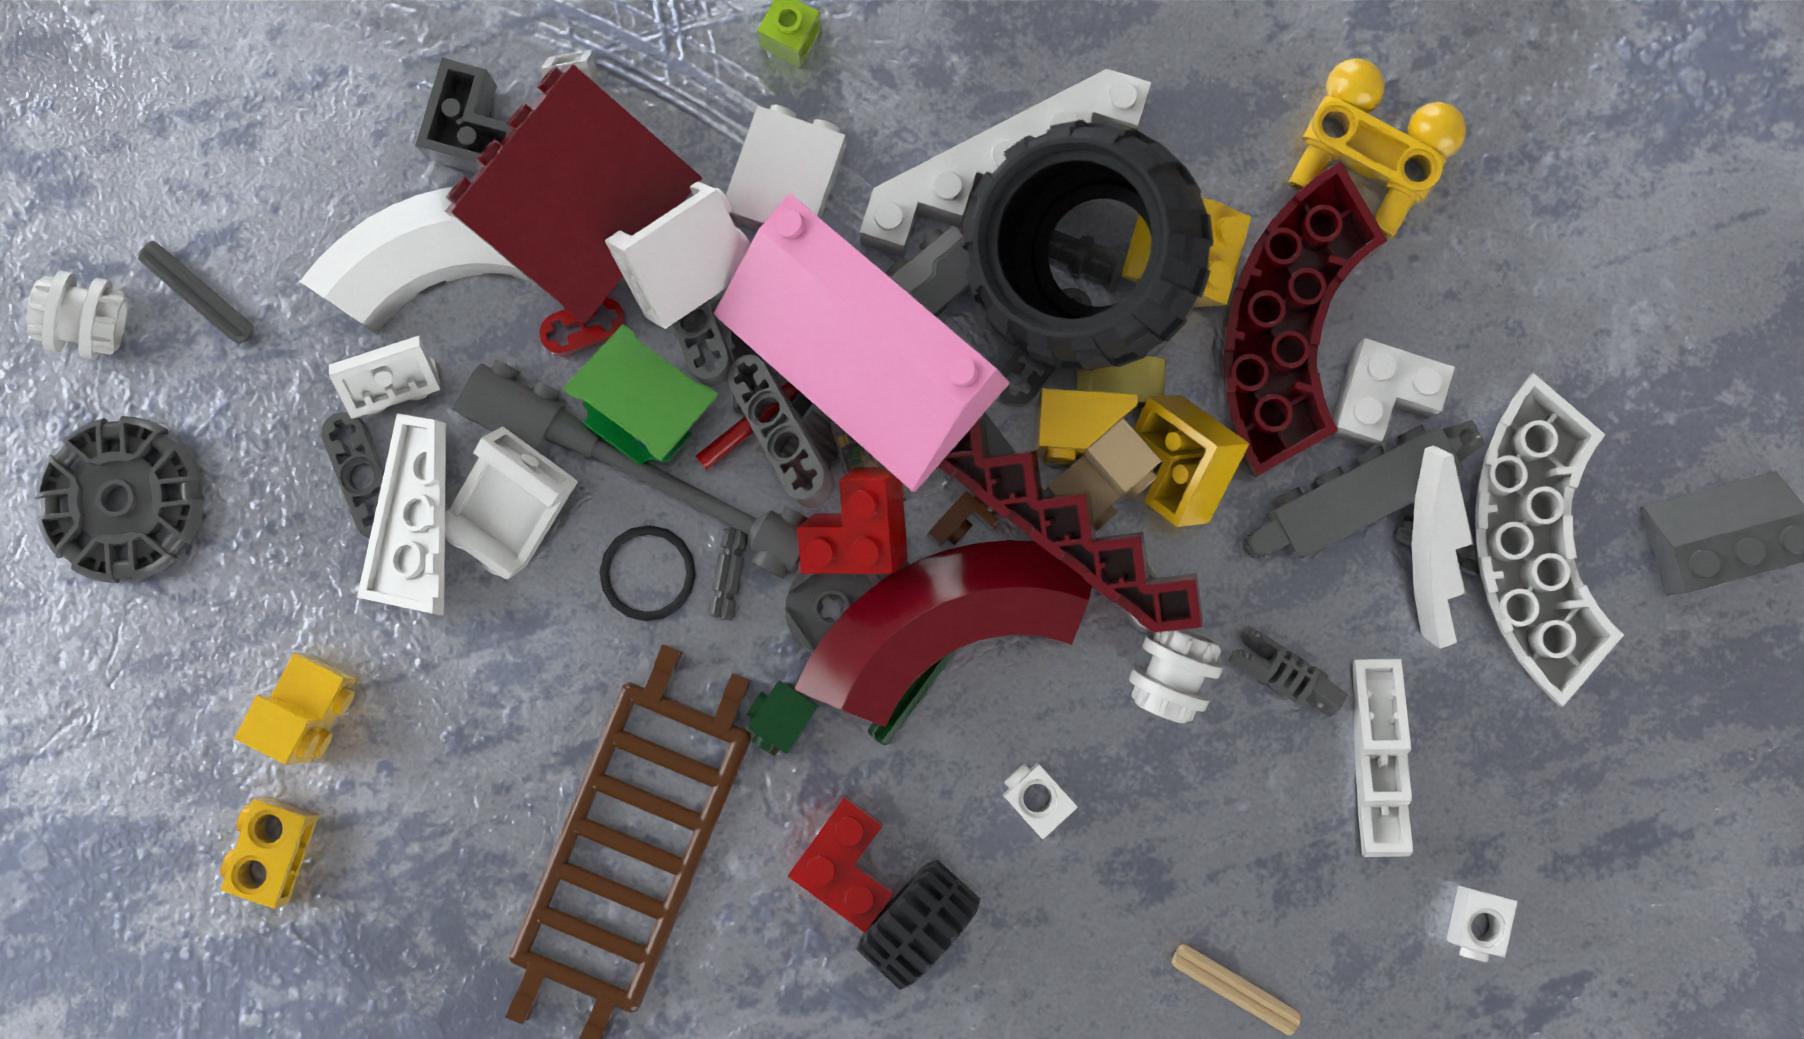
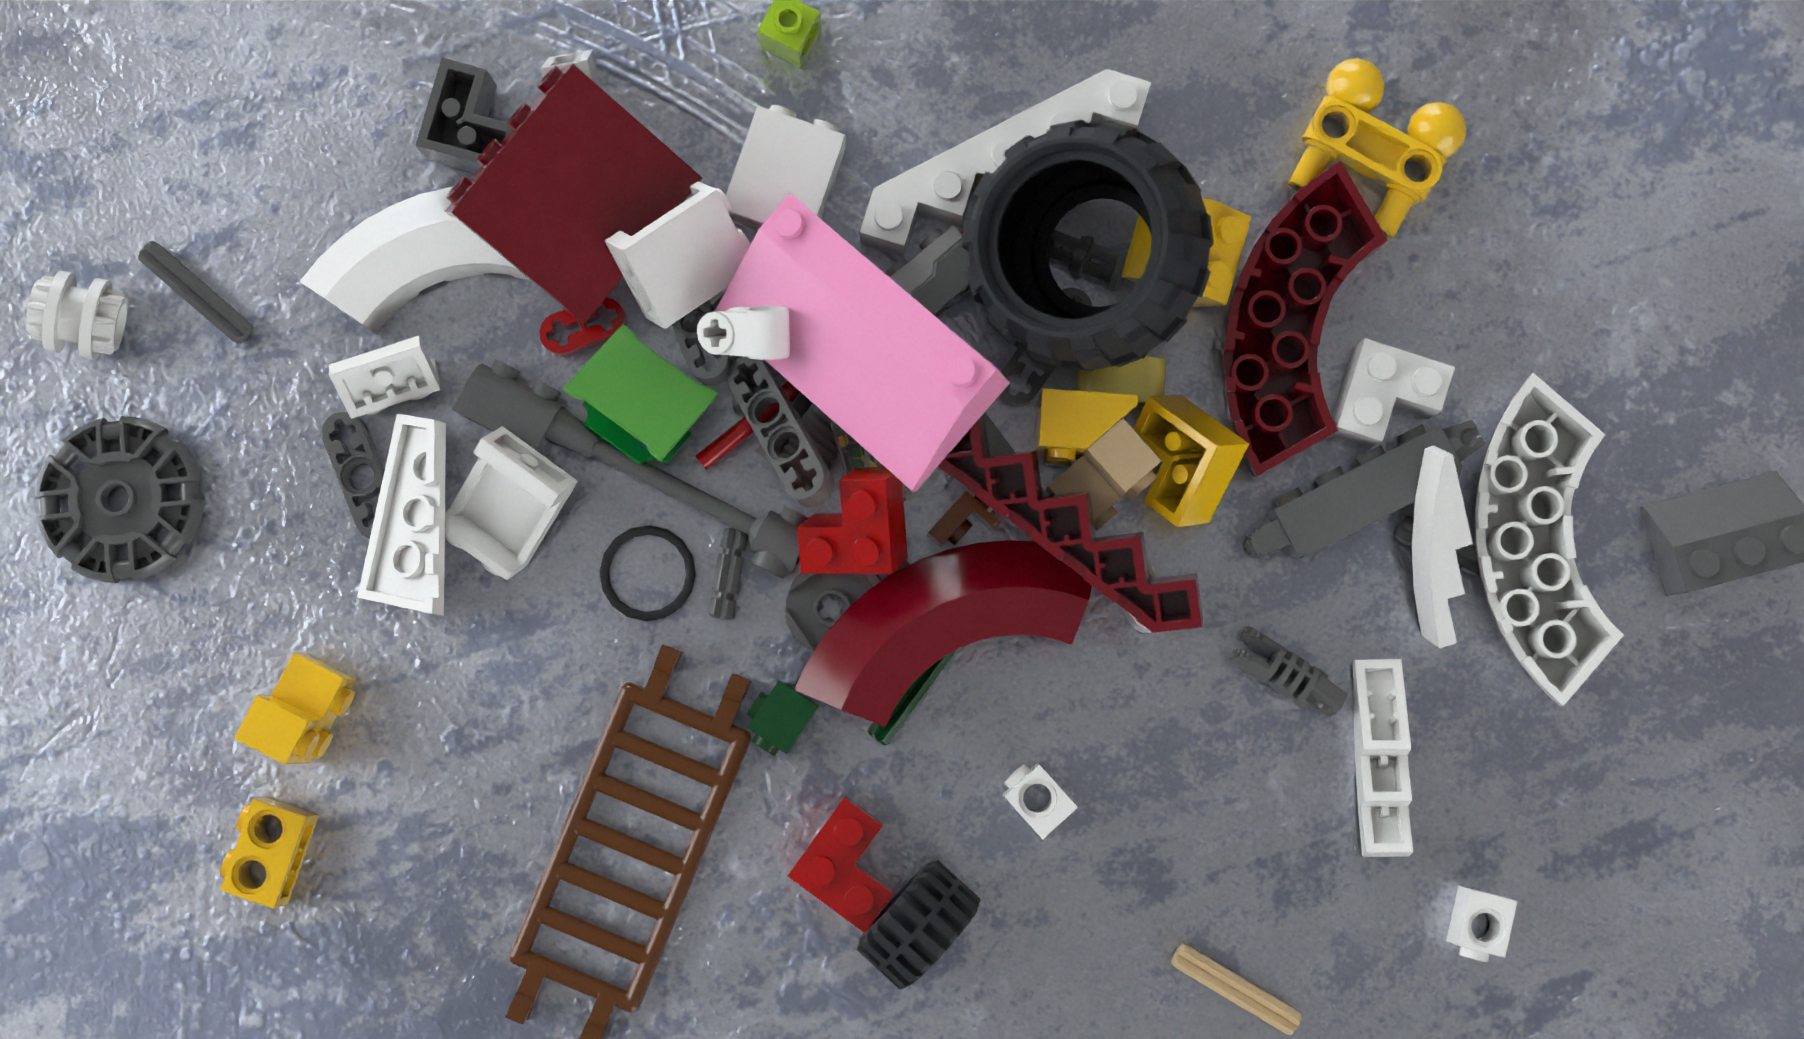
(747, 331): none -> white piece
(1176, 674): white piece -> none

